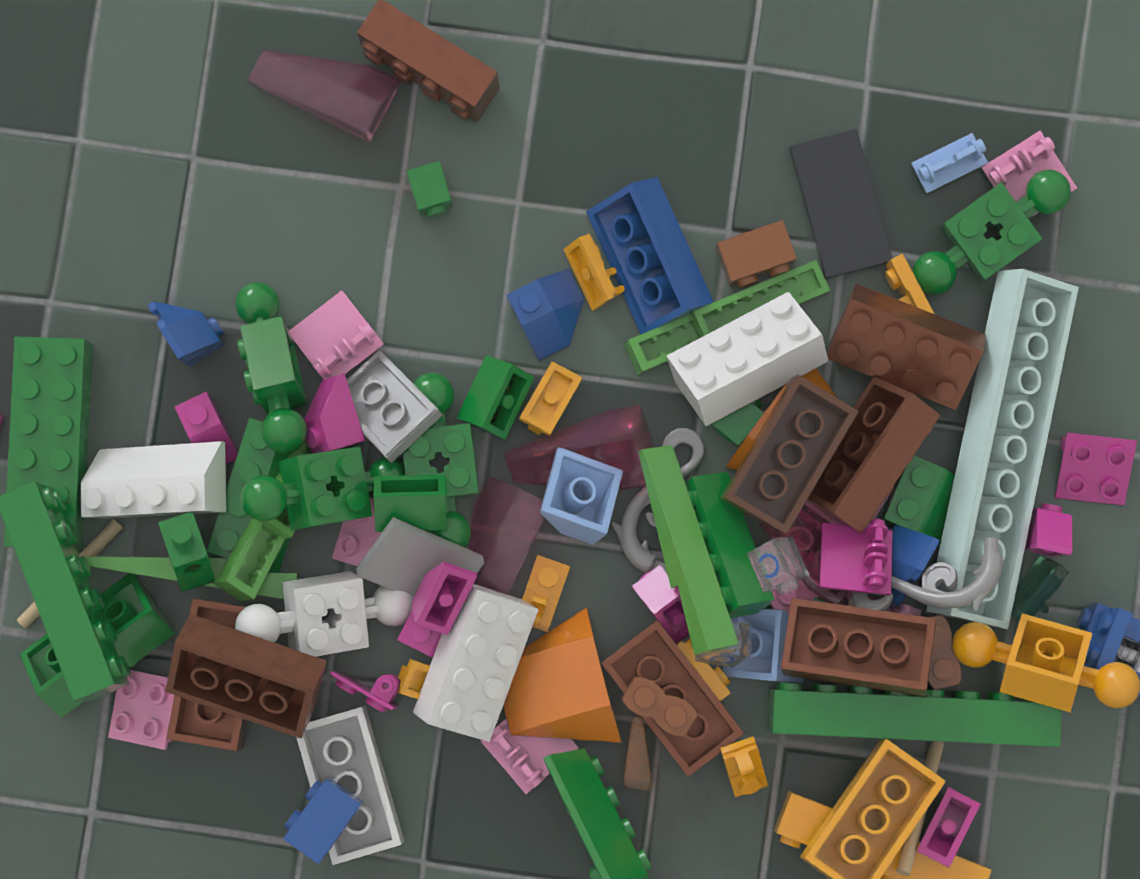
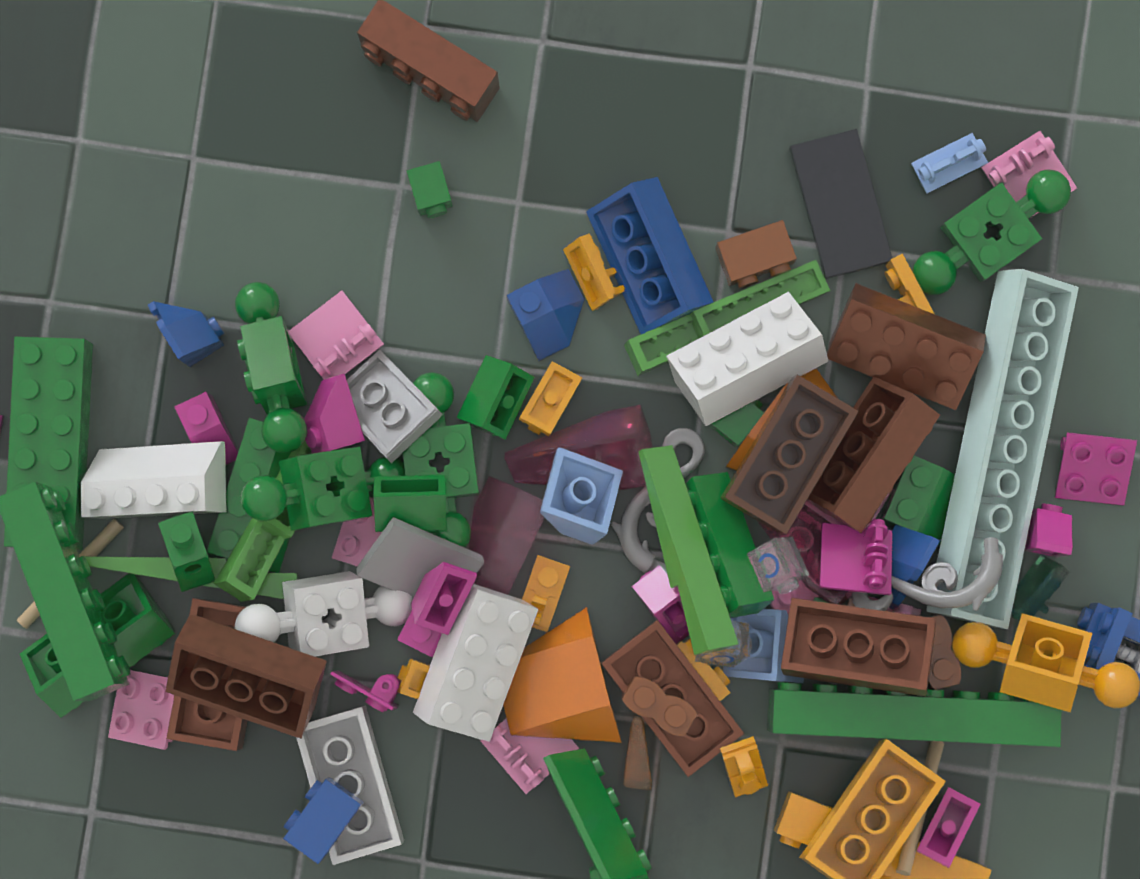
(336, 91): clear pink wedge -> none

